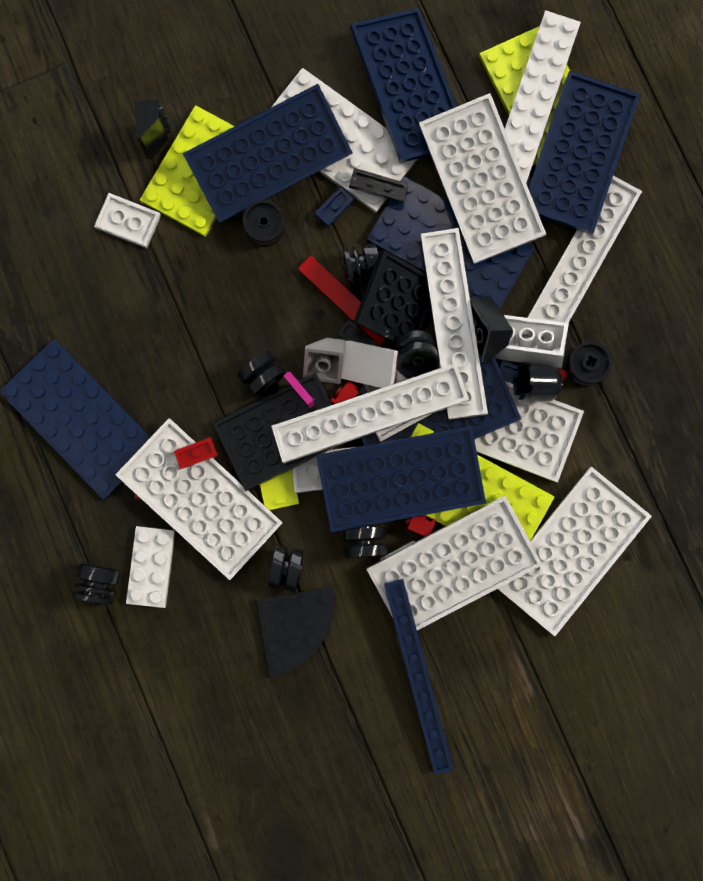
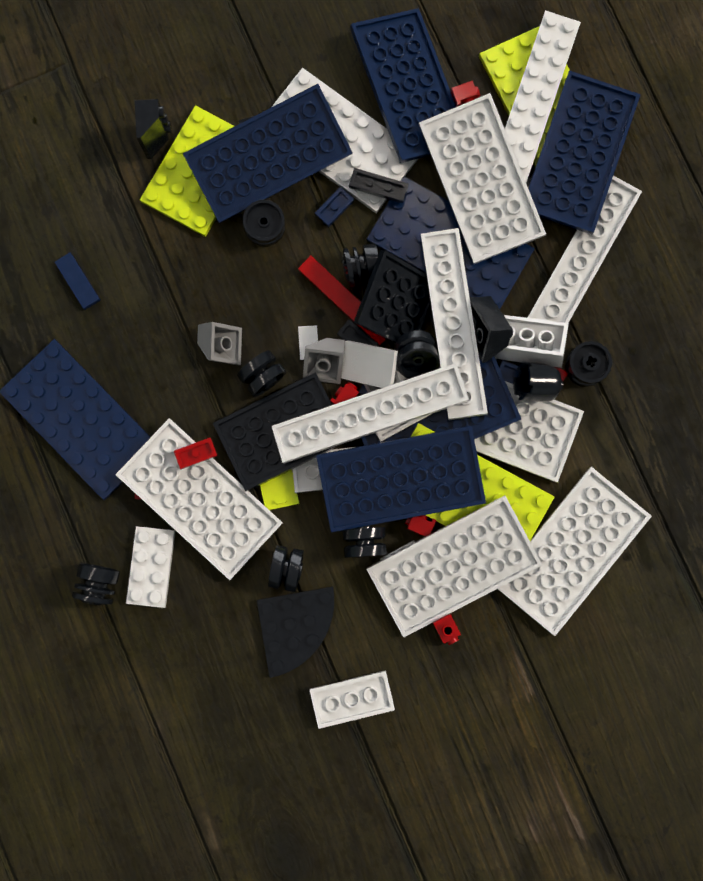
(77, 281): none -> dark blue tile
(127, 220): white tile -> none
(220, 342): none -> light grey slope
(298, 388): dark pink tile -> none
(307, 336): none -> white sticker
(352, 699): none -> white plate
(418, 676): dark blue plate -> none
(441, 624): none -> red brick
(465, 93): none -> red brick

